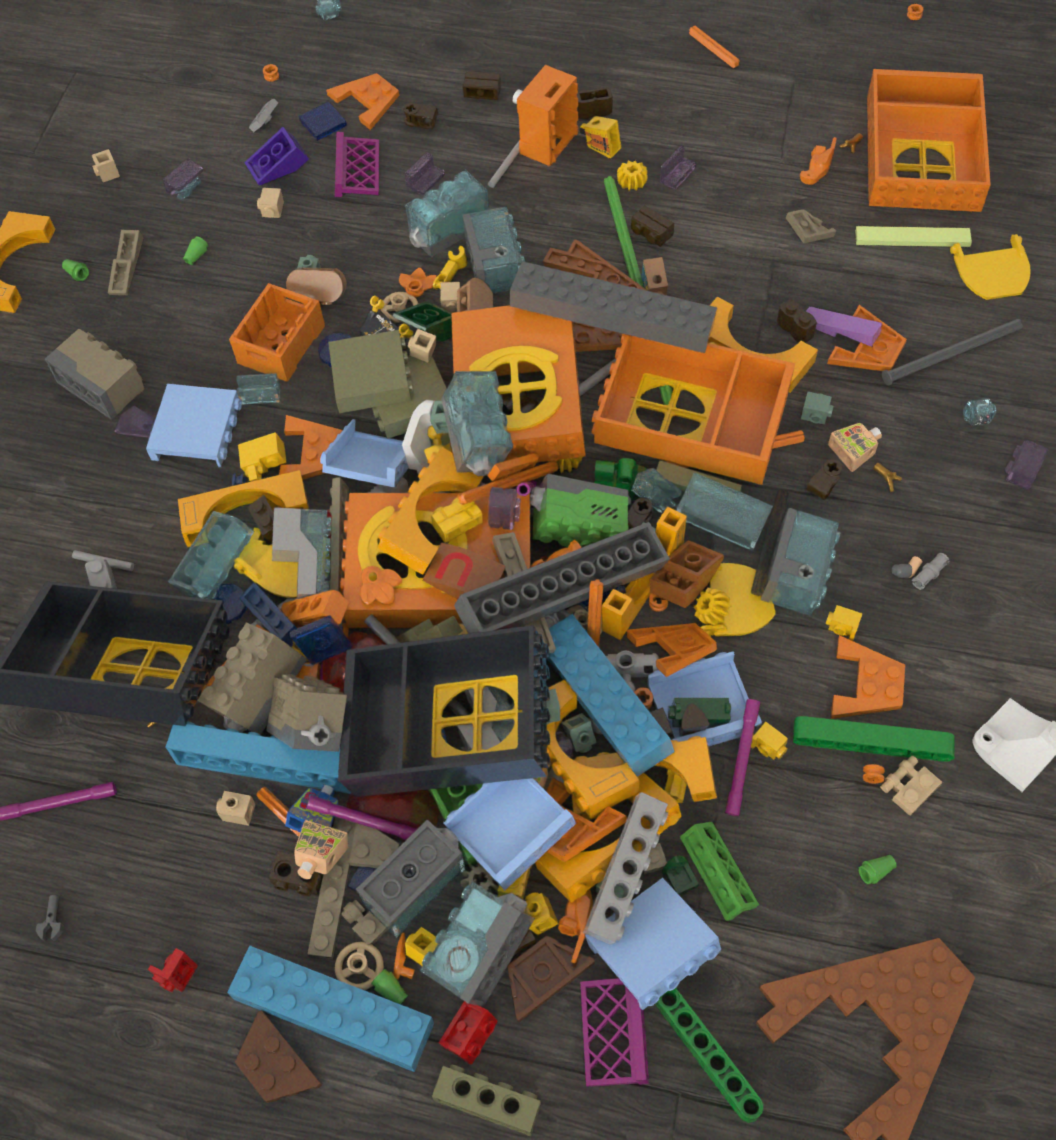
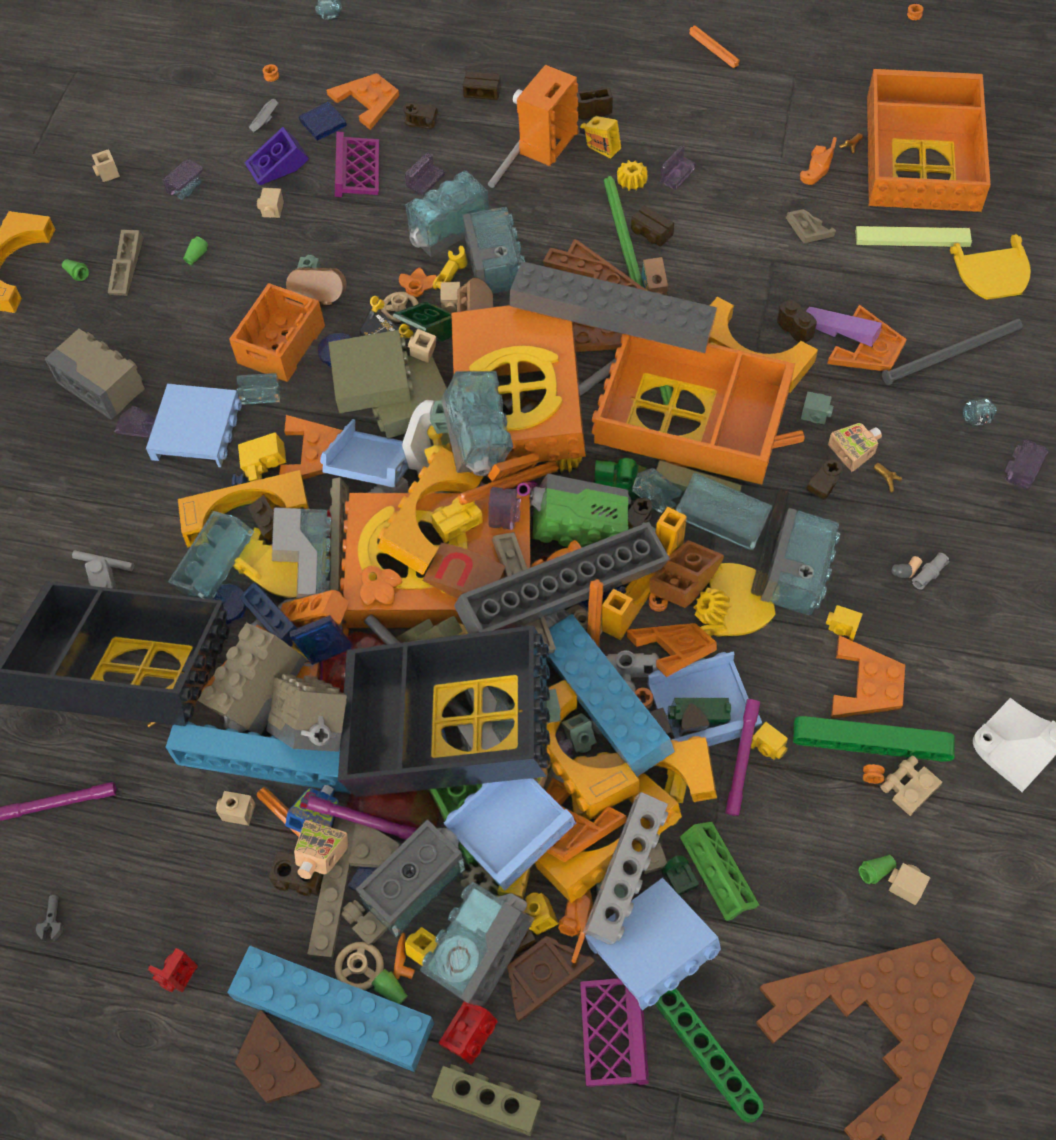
(908, 883): none -> tan brick

